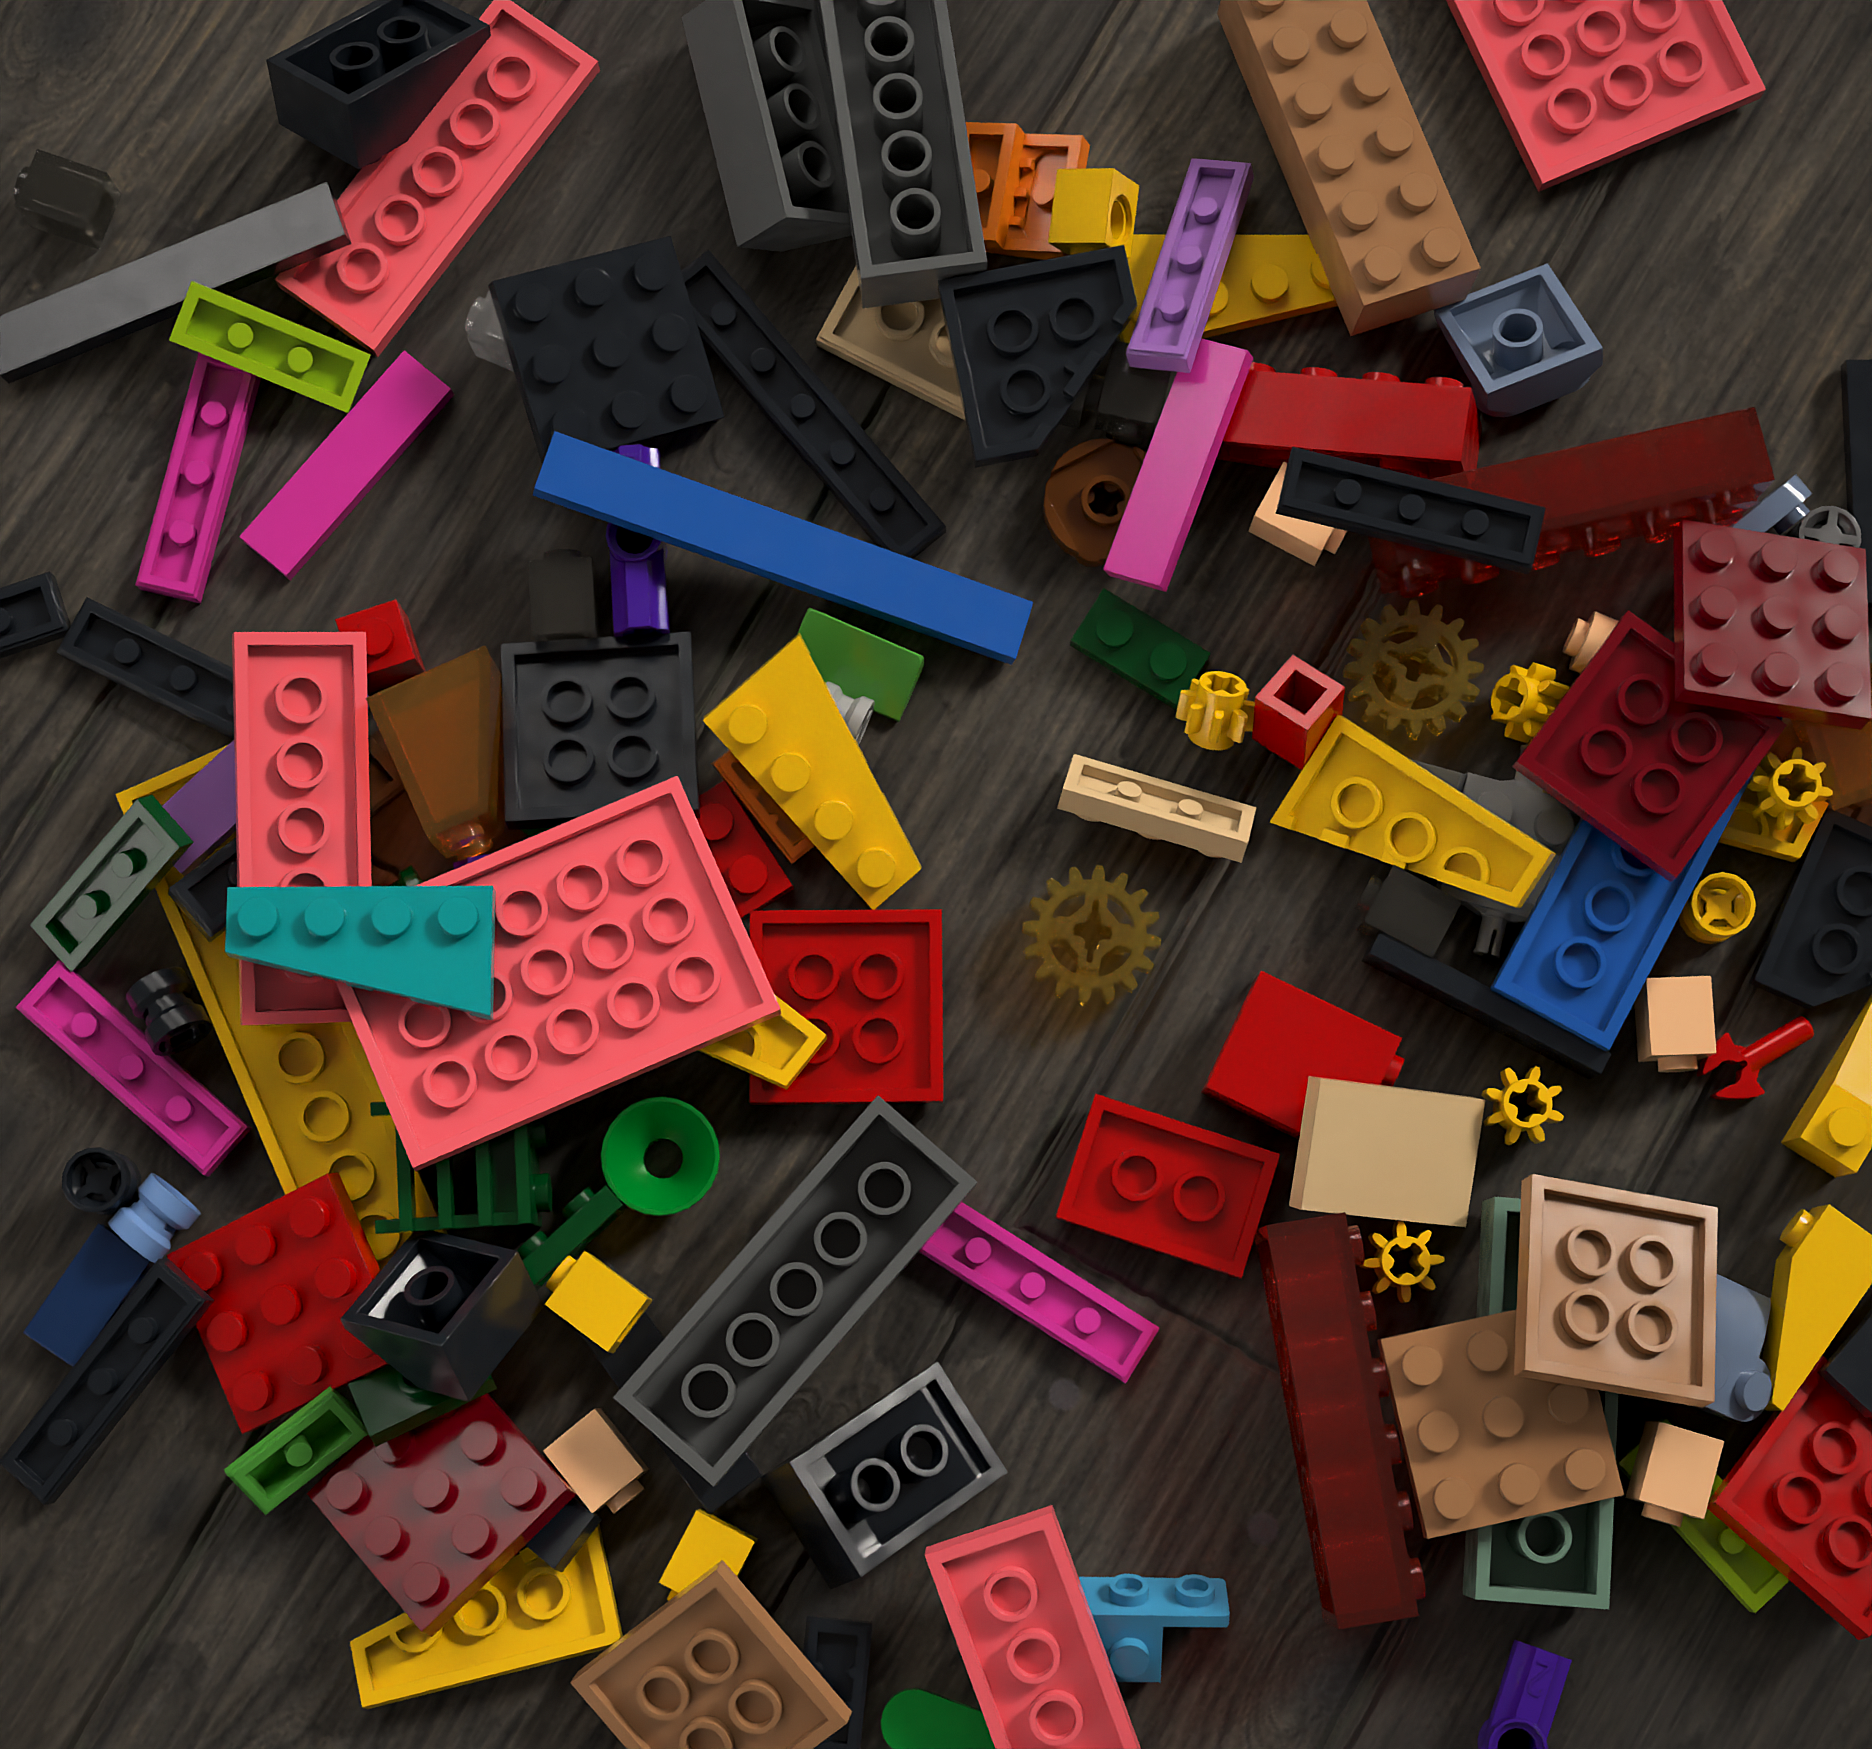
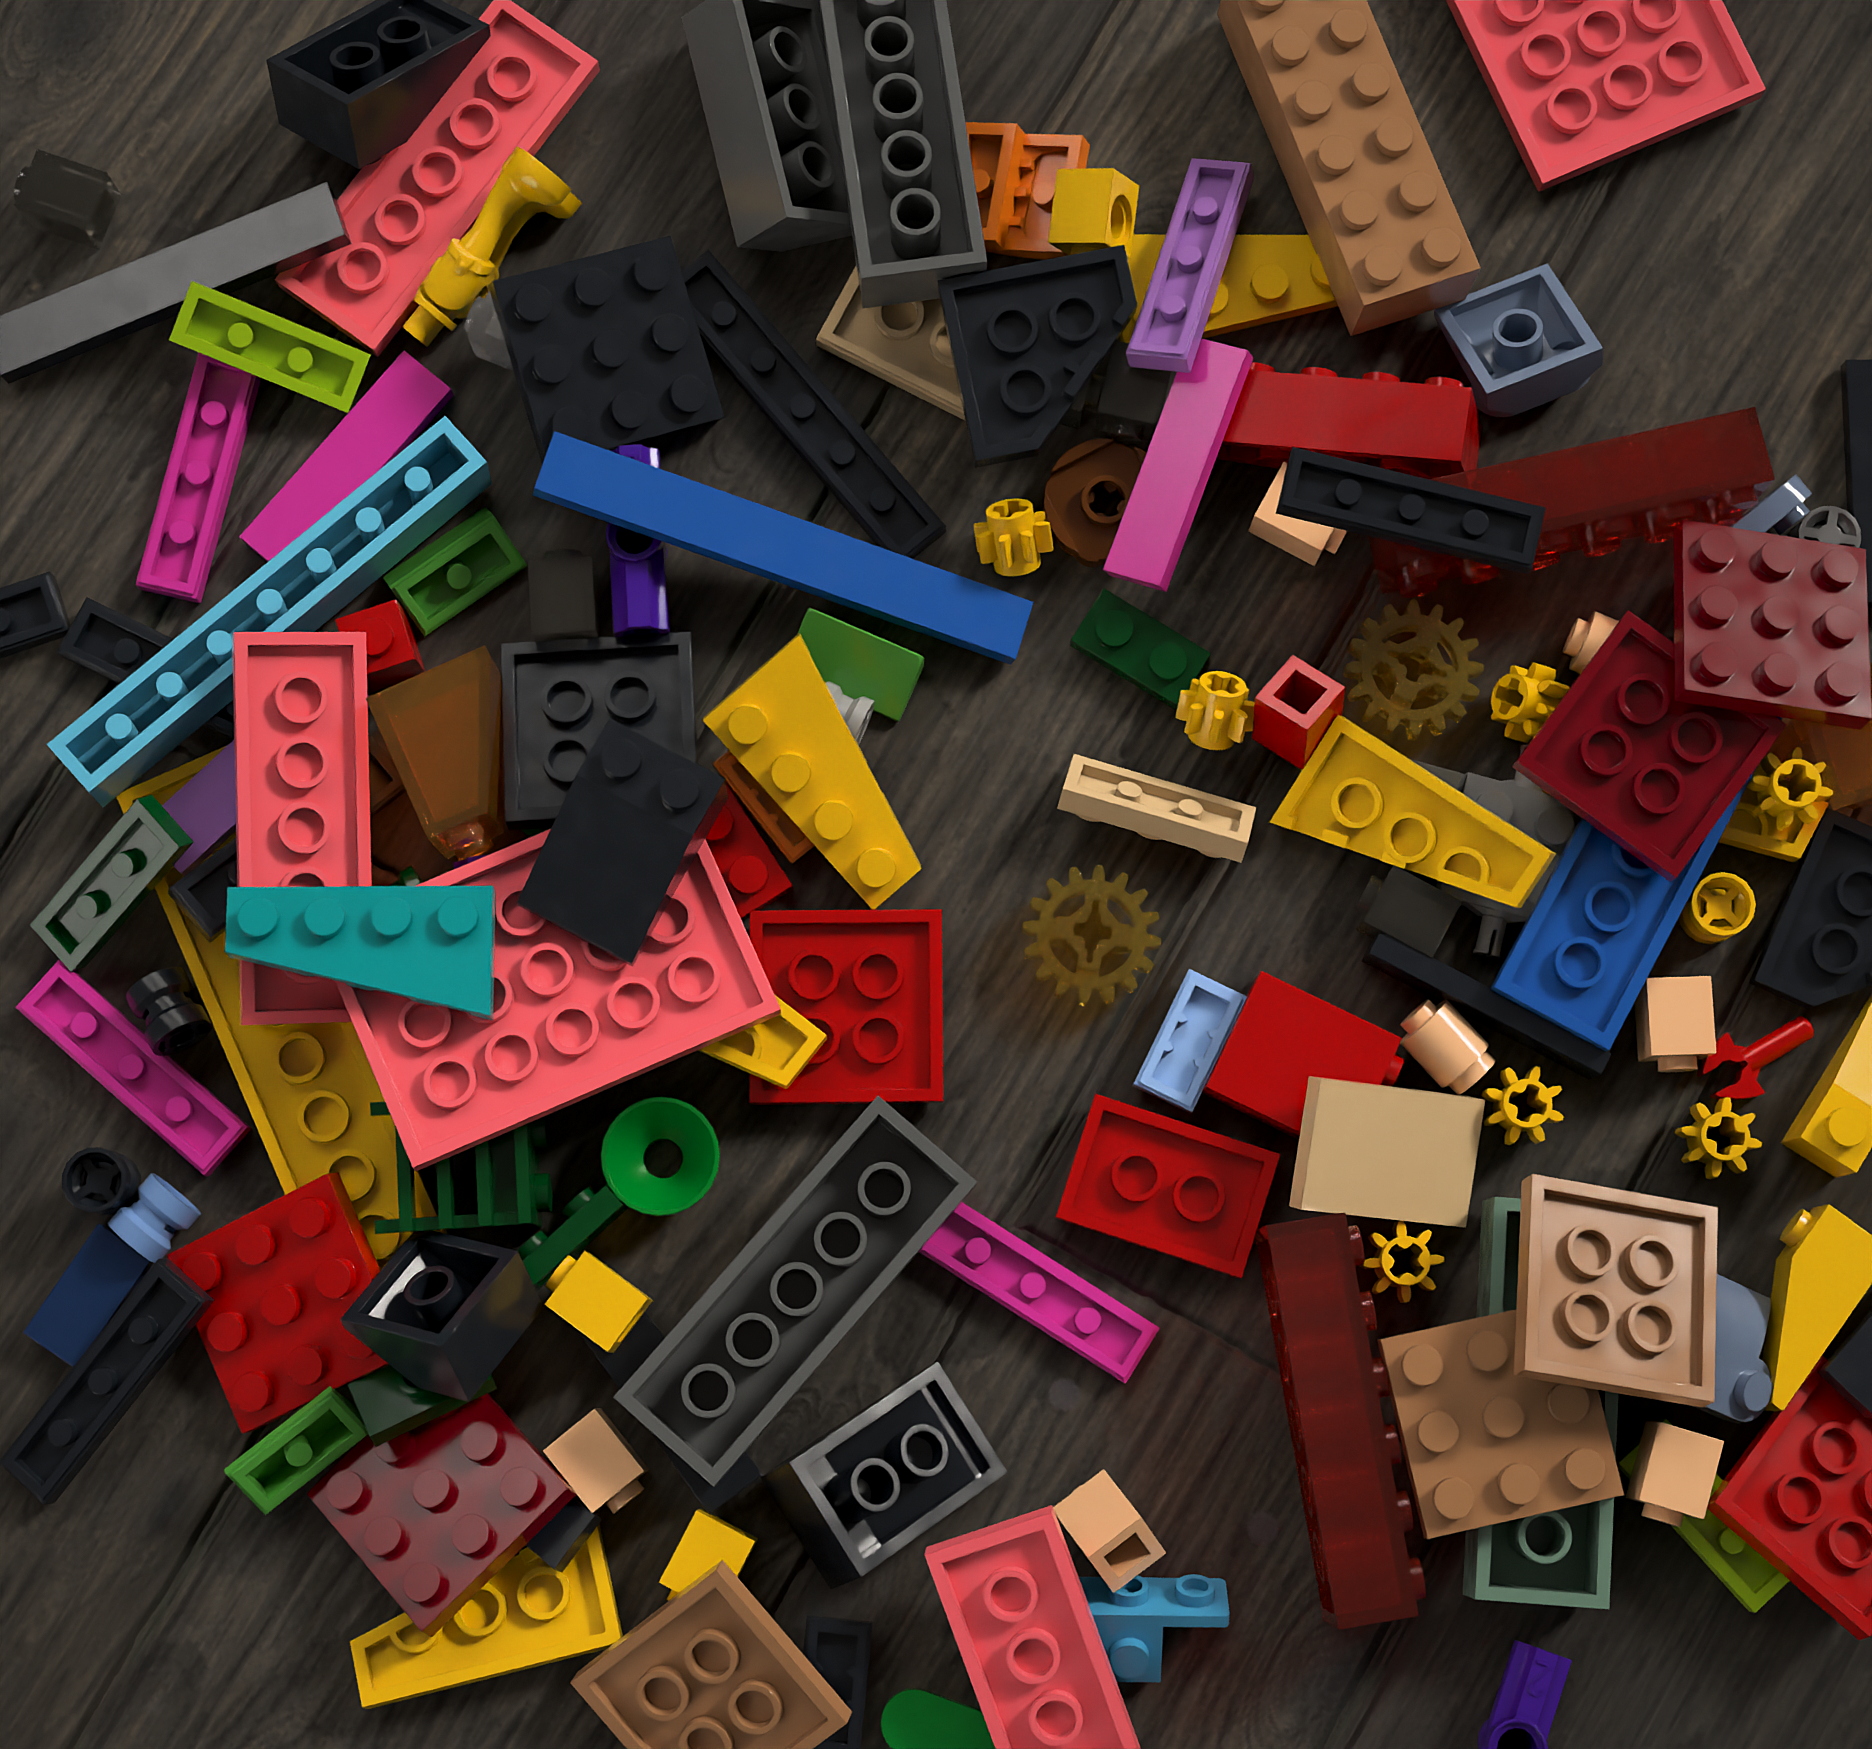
(288, 594): none -> medium azure brick
(455, 571): none -> bright green slope
(474, 261): none -> yellow piece
(622, 841): none -> black slope
(1013, 537): none -> yellow gear
(1108, 1530): none -> light nougat brick
(1189, 1041): none -> light blue plate
(1446, 1045): none -> light nougat brick
(1706, 1149): none -> yellow gear

